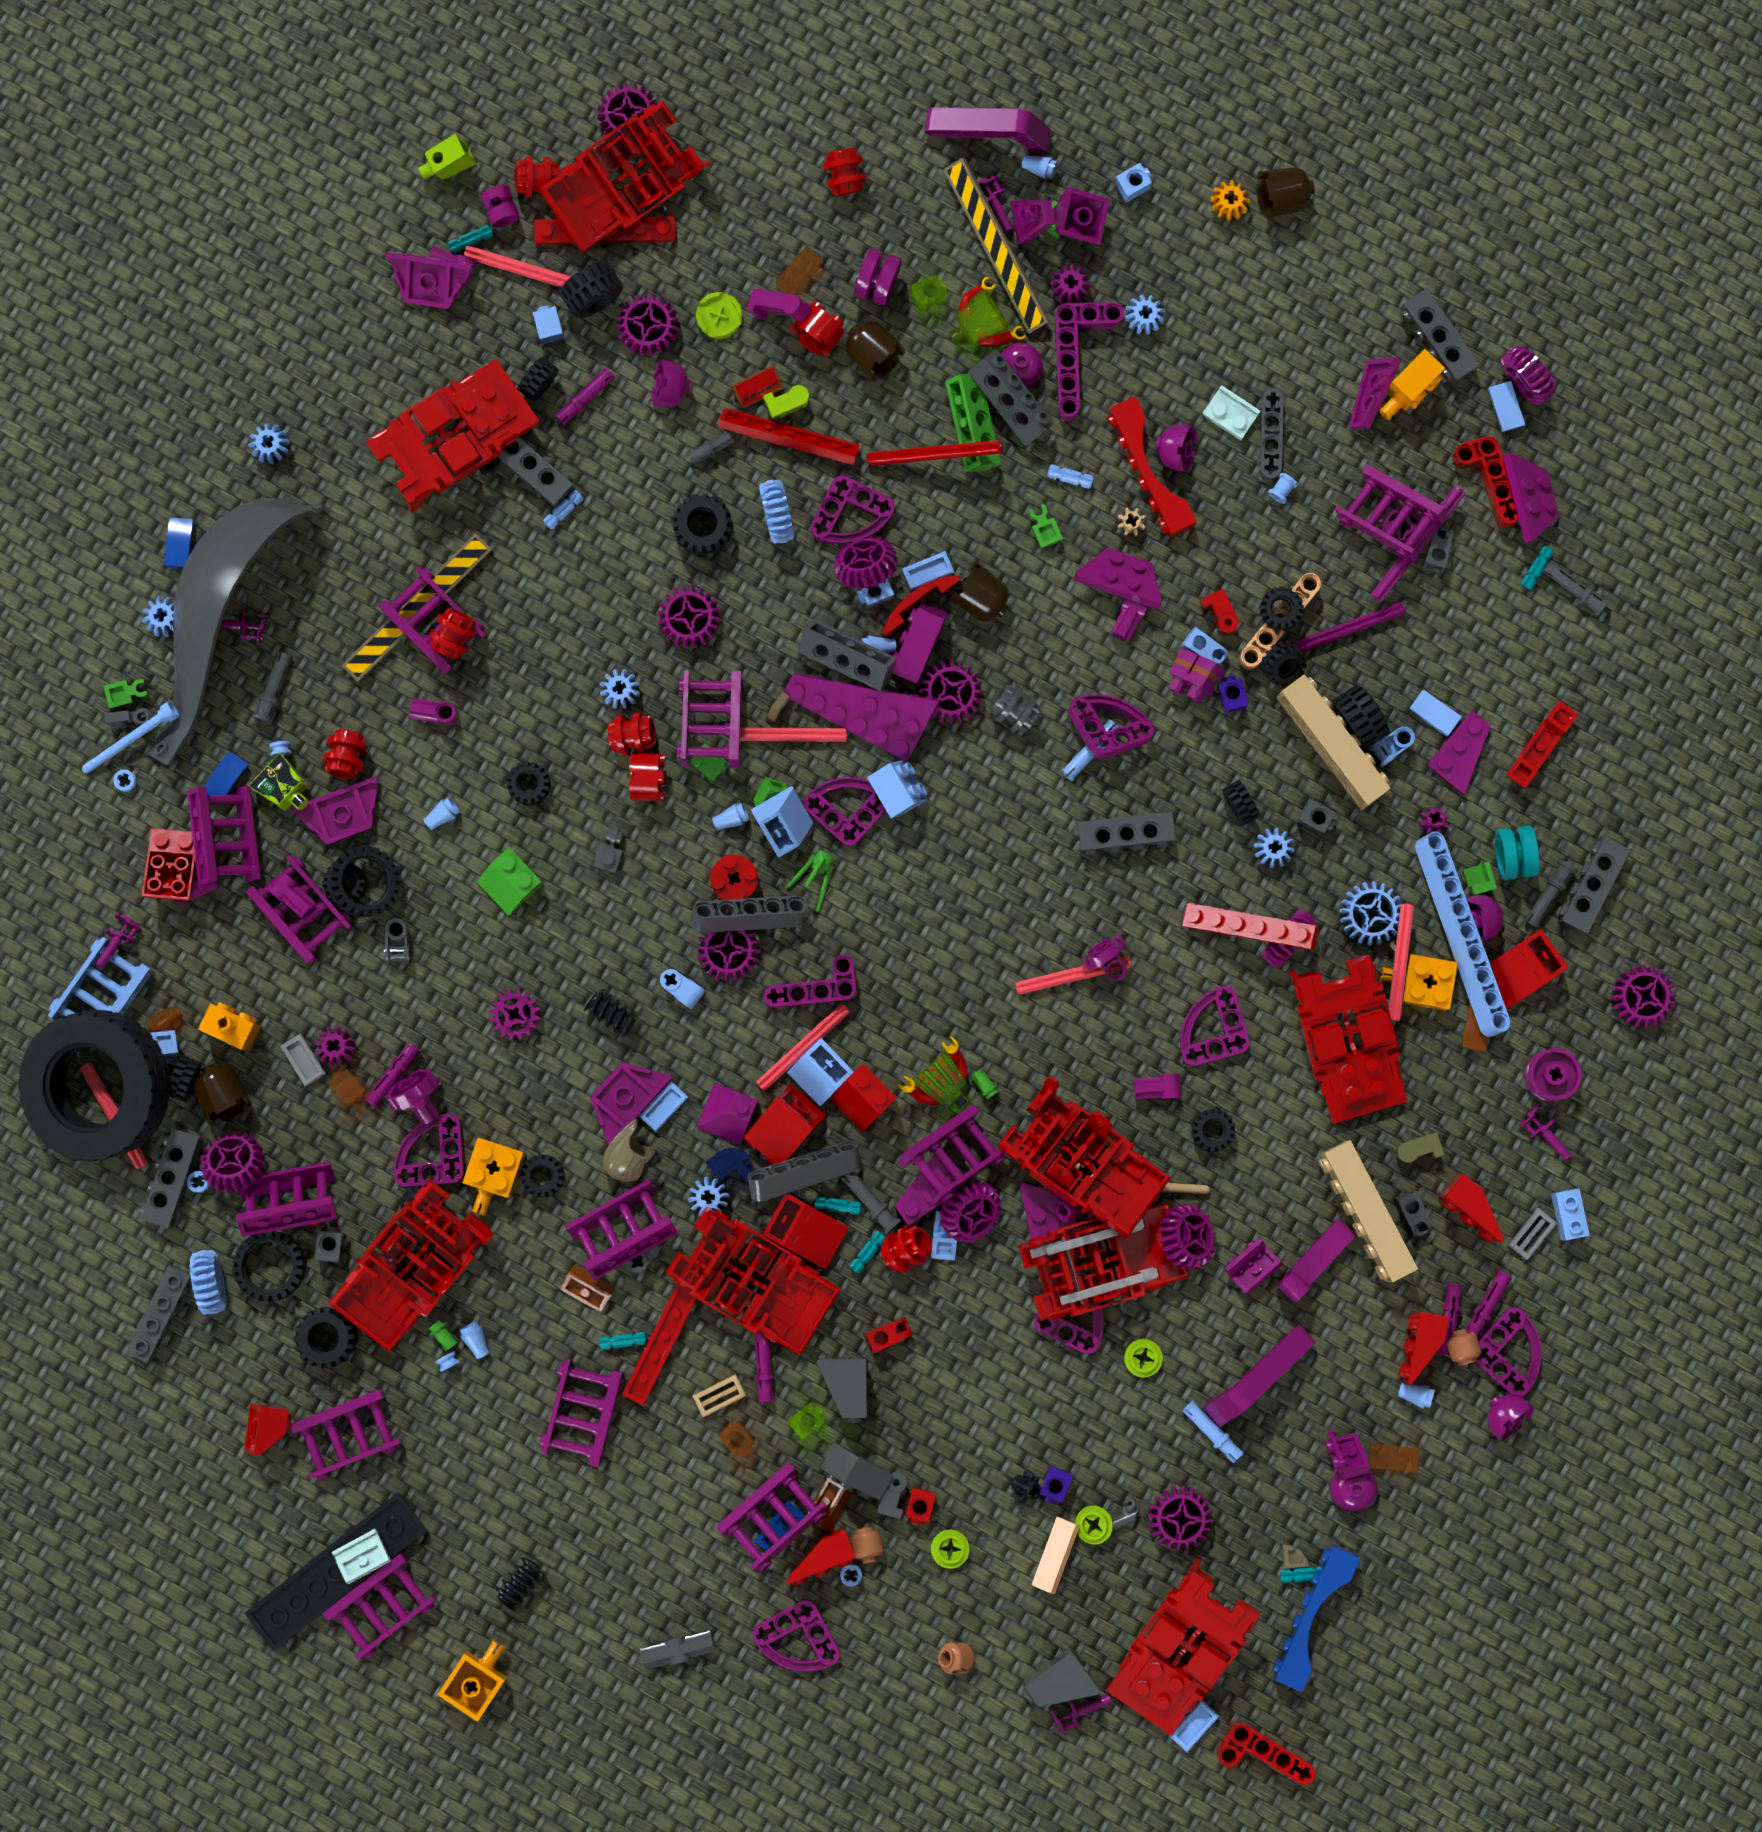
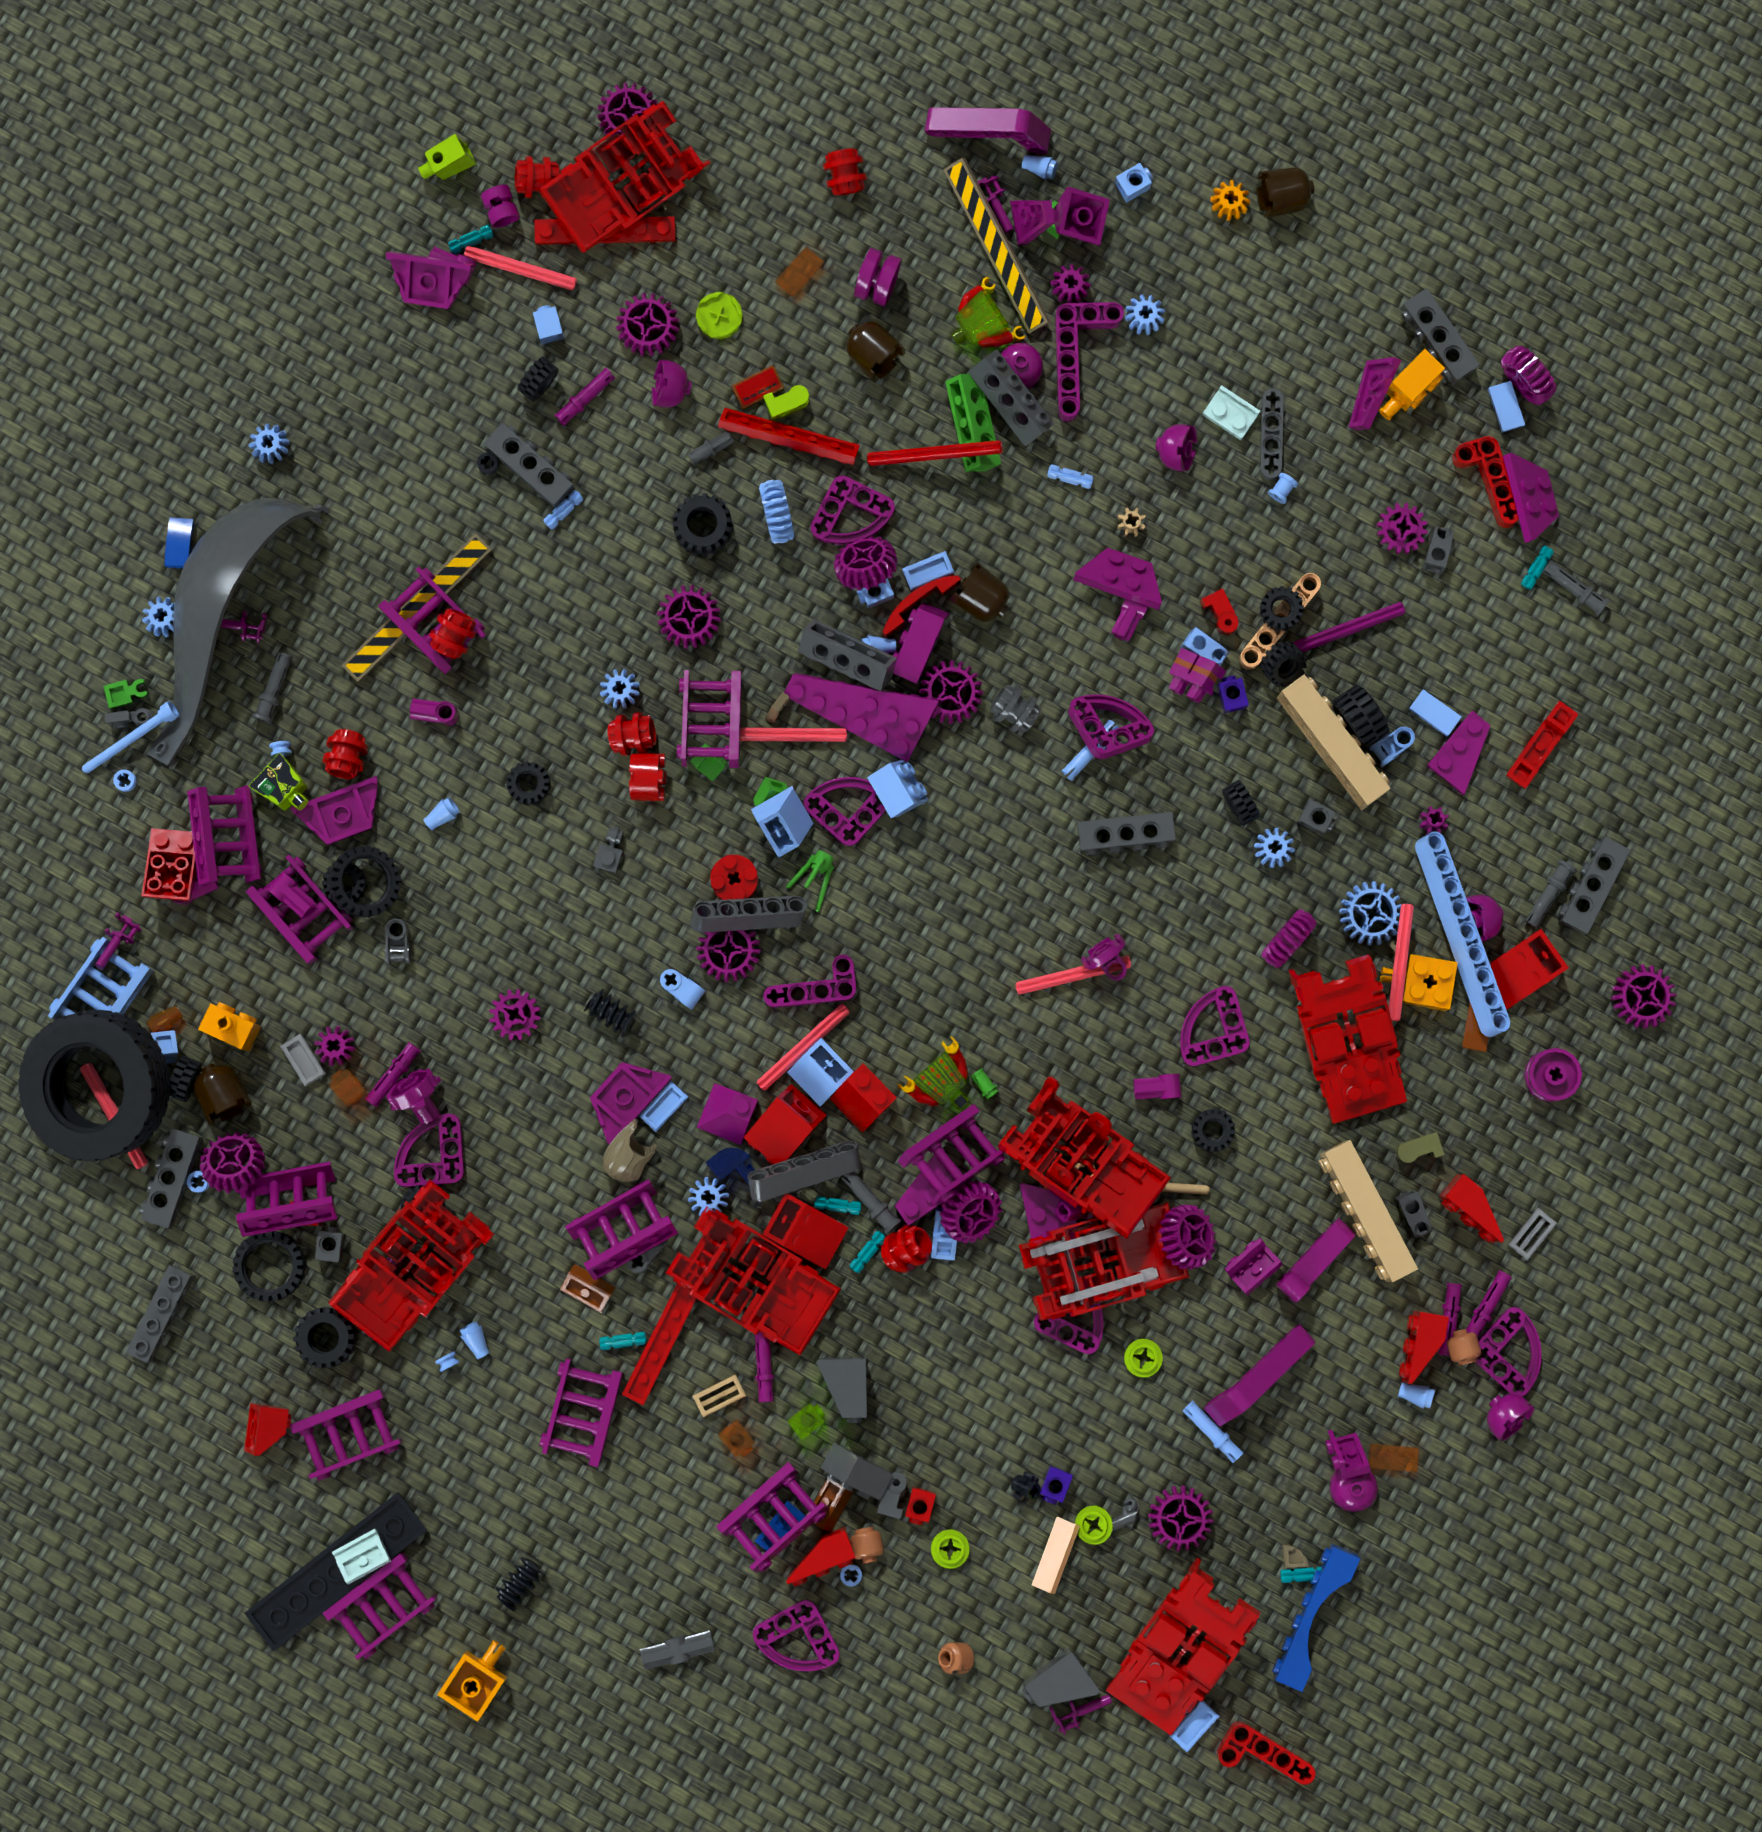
(208, 1282): light blue gear -> none
(226, 775): blue slope -> none
(442, 1335): bright green pin -> none
(480, 1175): light orange brick -> none
(488, 409): red piece -> none
(509, 881): bright green slope -> none
(528, 1179): black tyre -> none
(591, 289): black tyre -> none
(731, 817): light blue cone -> none
(777, 303): magenta leg -> none
(819, 330): red brick -> none
(887, 1335): red leg -> none
(924, 302): clear neon green brick -> none
(1045, 530): bright green plate -> none
(1172, 510): red arch -> none
(1250, 926): plate -> none
(1393, 490): magenta fence -> none
(1402, 565): magenta axle -> none
(1479, 879): bright green panel -> none
(1516, 852): teal wheel -> none
(1546, 1133): magenta piece -> none
(1570, 1214): light blue brick -> none

